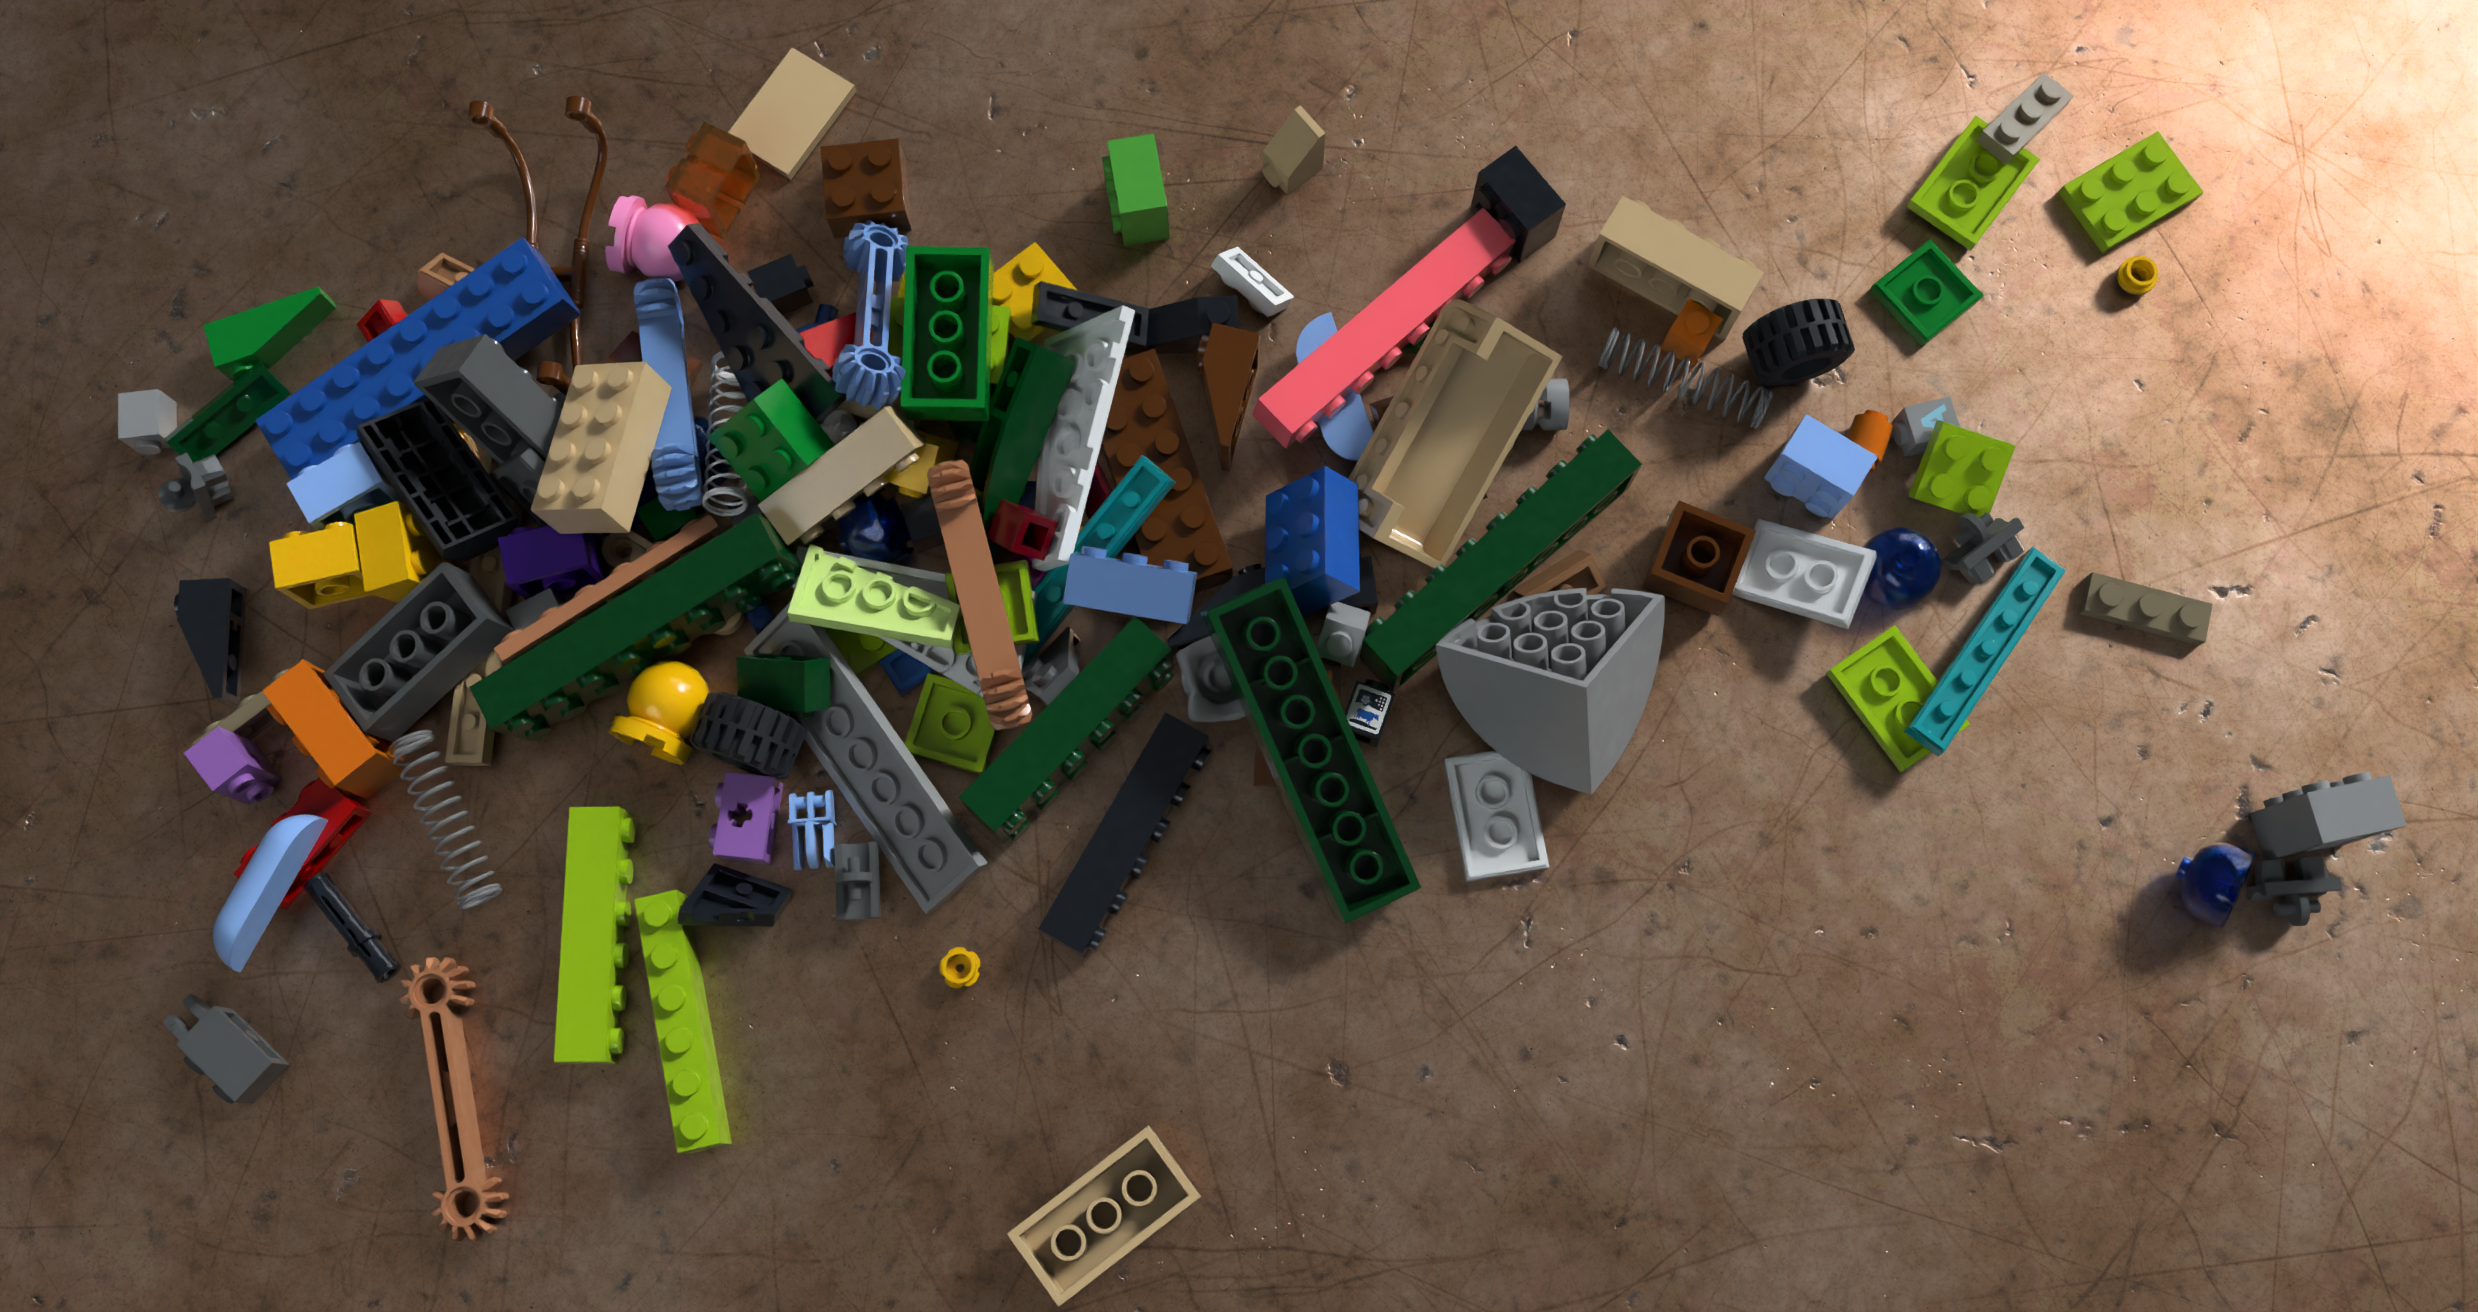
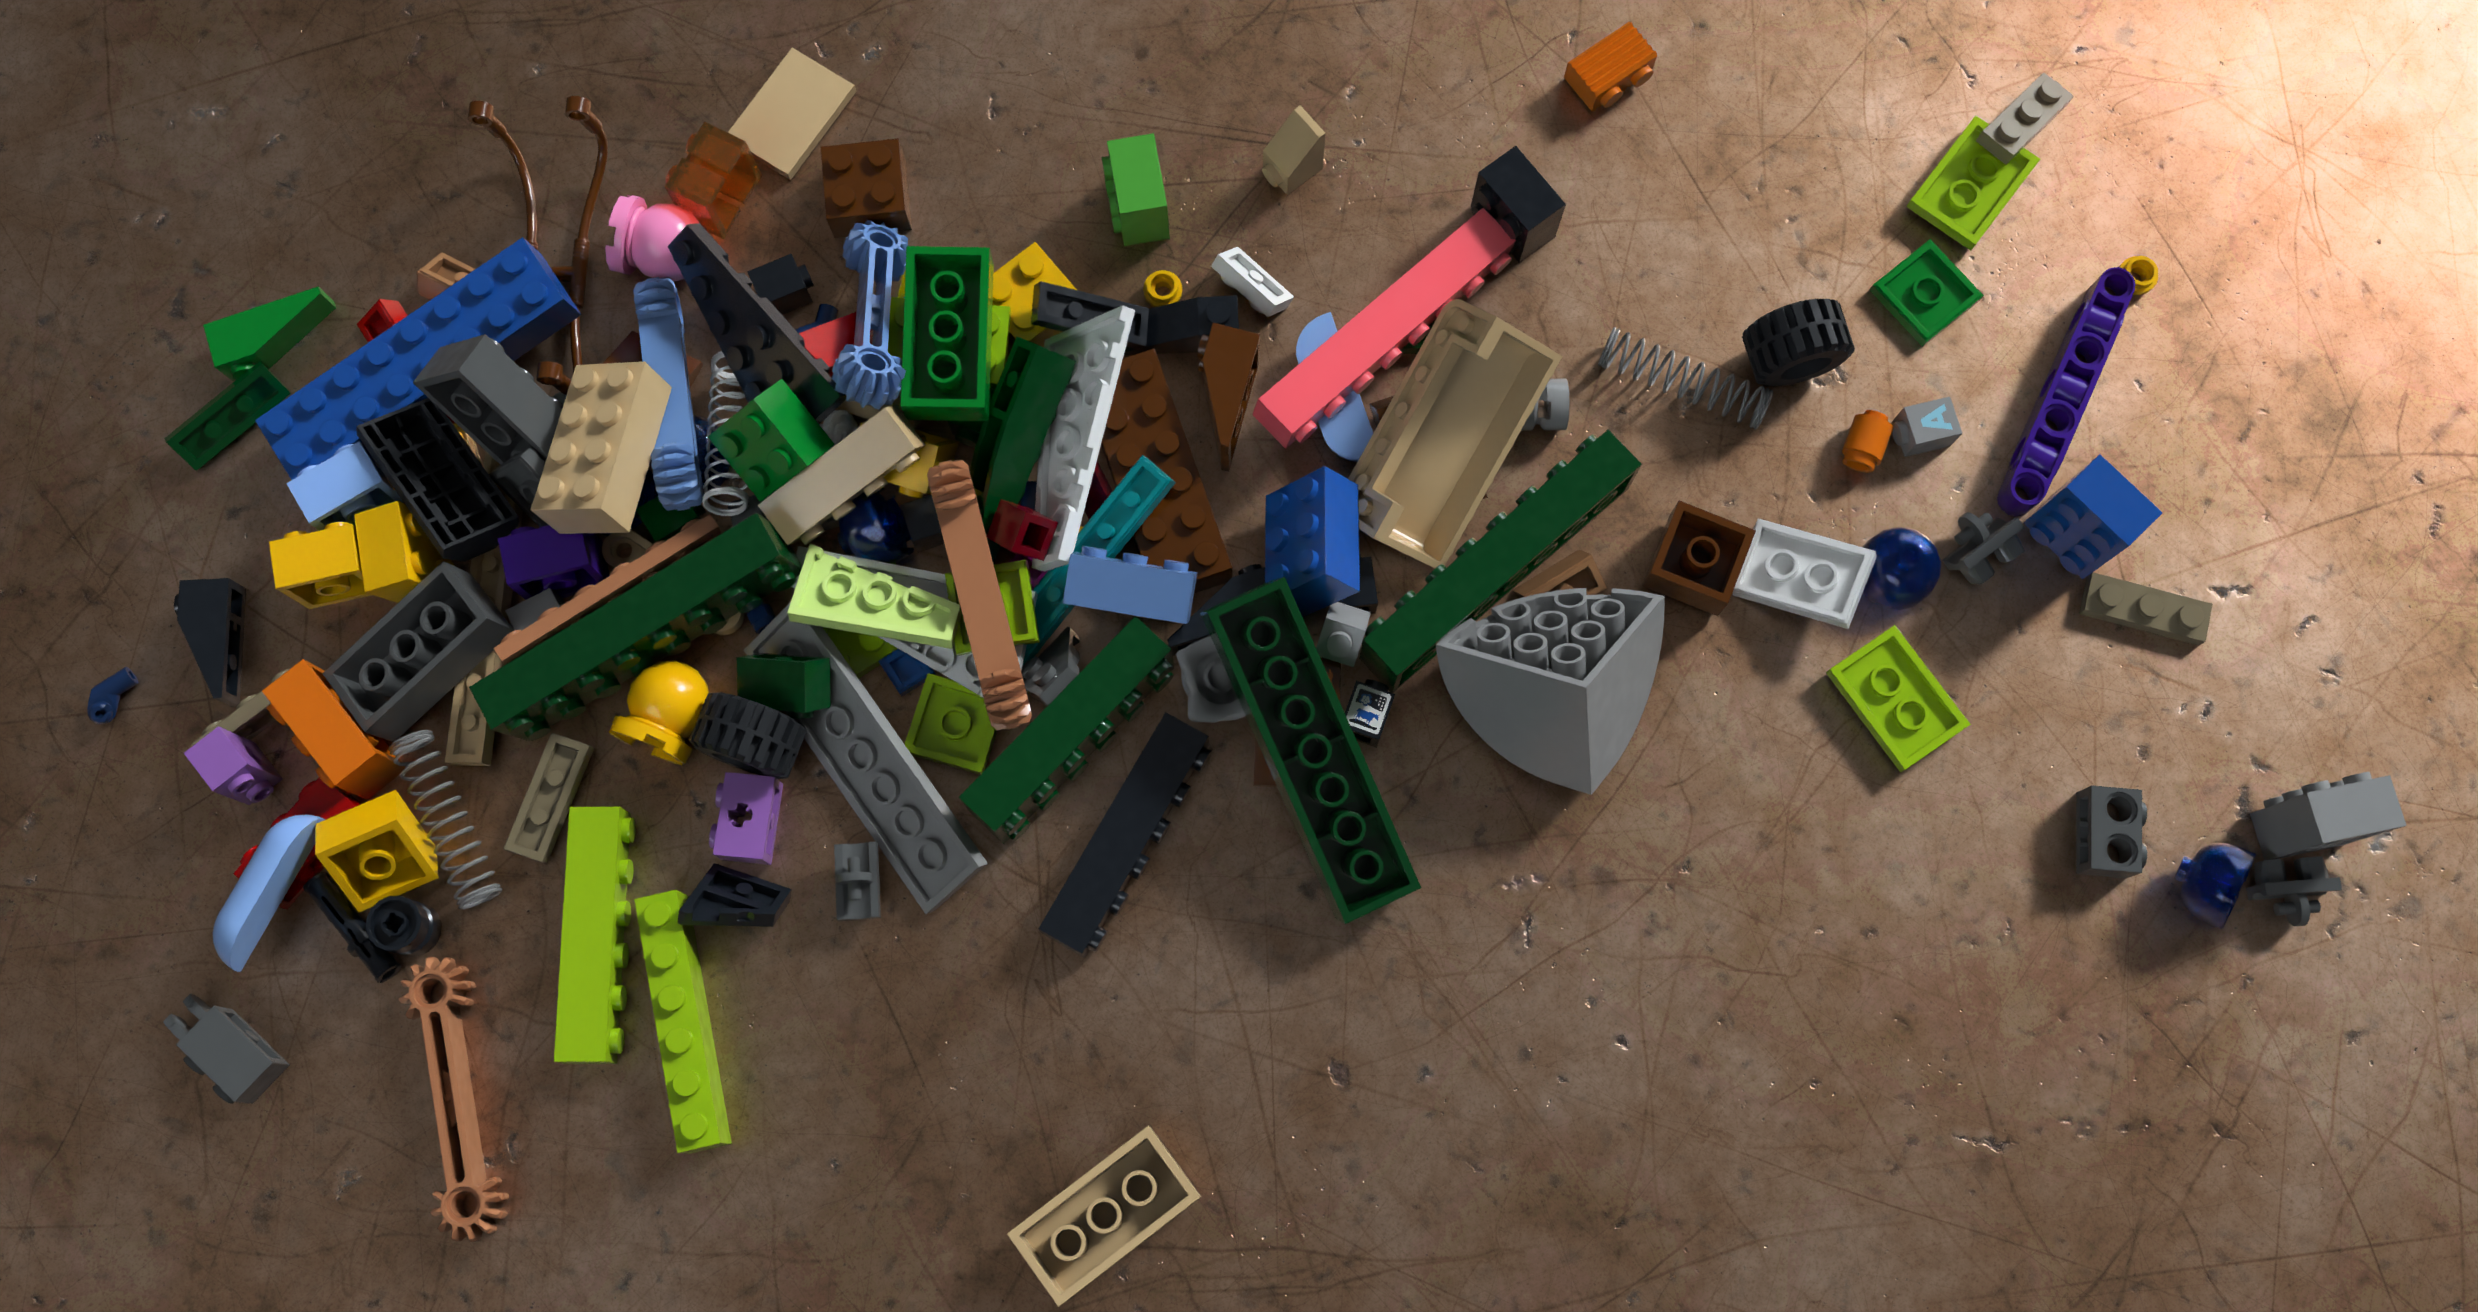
(106, 695): none -> dark blue arm
(146, 420): light grey brick -> none
(200, 483): dark grey hips -> none
(376, 850): none -> yellow brick
(403, 926): none -> black wheel
(549, 798): none -> dark tan plate
(812, 828): light blue arm -> none
(955, 957): yellow plate -> none
(1162, 279): none -> yellow plate
(1495, 816): white tile -> none
(1611, 67): none -> orange brick
(1672, 264): tan brick -> none
(1691, 332): orange brick -> none
(1819, 468): light blue brick -> none
(1961, 469): lime plate -> none
(1984, 651): teal tile -> none
(2066, 392): none -> dark purple beam
(2092, 518): none -> blue brick
(2098, 829): none -> dark grey brick
(2130, 192): lime plate -> none

